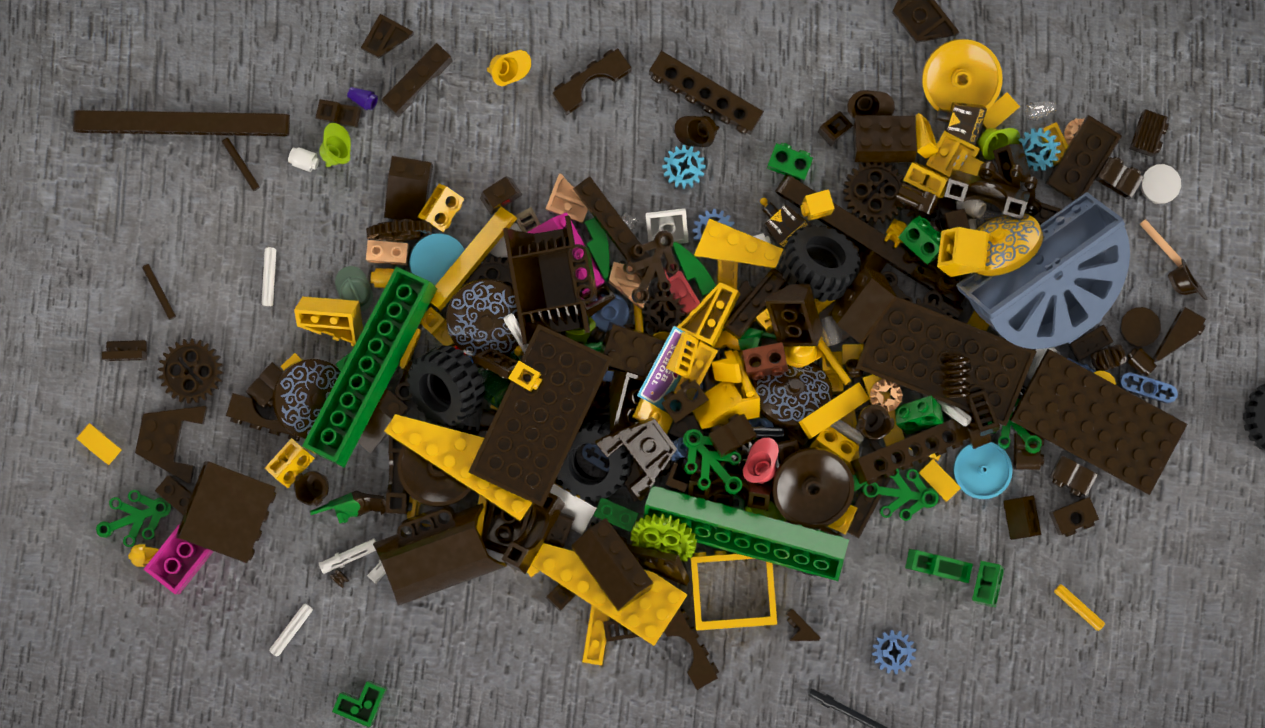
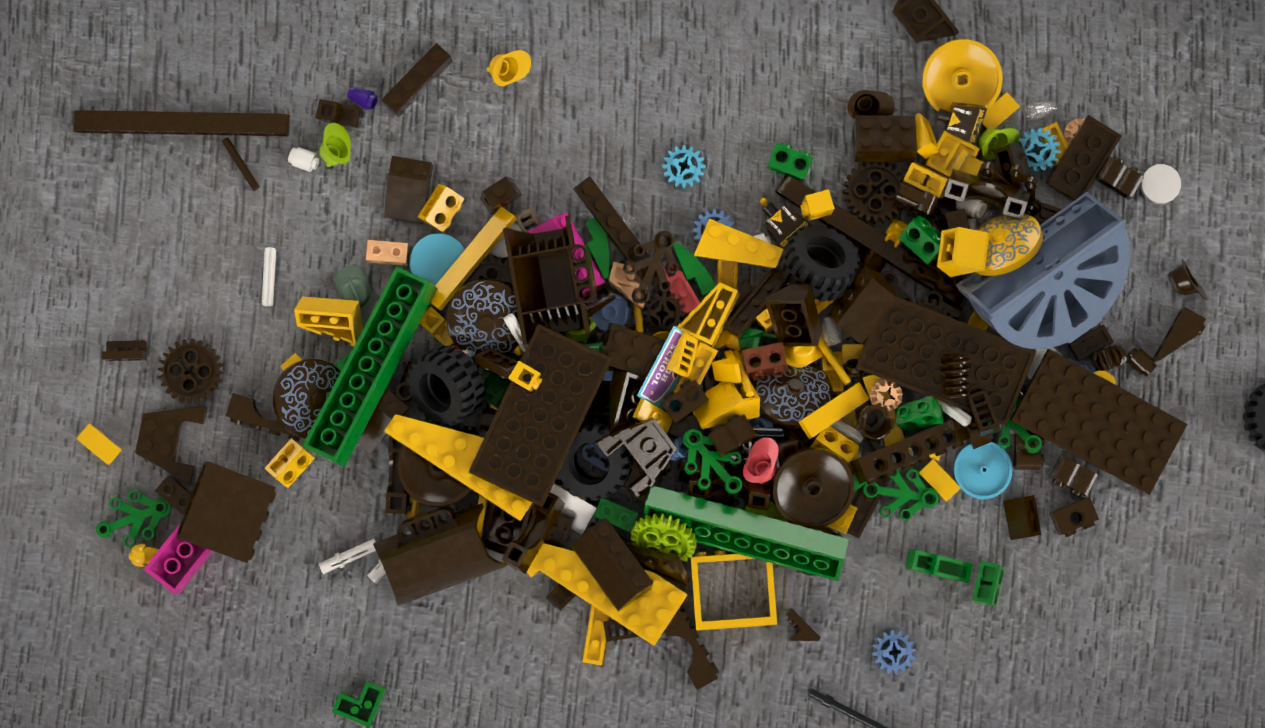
(158, 291): dark brown bar -> none
(262, 388): dark brown brick -> none
(291, 630): white axle -> none
(311, 488): dark brown cap -> none
(339, 578): dark brown bush -> none
(353, 505): animal -> none
(381, 277): yellow brick -> none
(385, 36): dark brown wing -> none
(399, 230): dark brown gear -> none
(410, 349): yellow slope -> none
(564, 200): light nougat wing -> none
(612, 67): dark brown arch -> none
(671, 221): white slope -> none
(675, 484): dark brown panel -> none
(696, 130): dark brown piece -> none
(735, 103): dark brown brick -> none
(834, 128): dark brown slope -> none
(1079, 607): yellow axle -> none
(1140, 326): dark brown tile -> none
(1149, 132): dark brown brick -> none
(1161, 242): light nougat bar -> none
(1164, 387): medium blue beam -> none

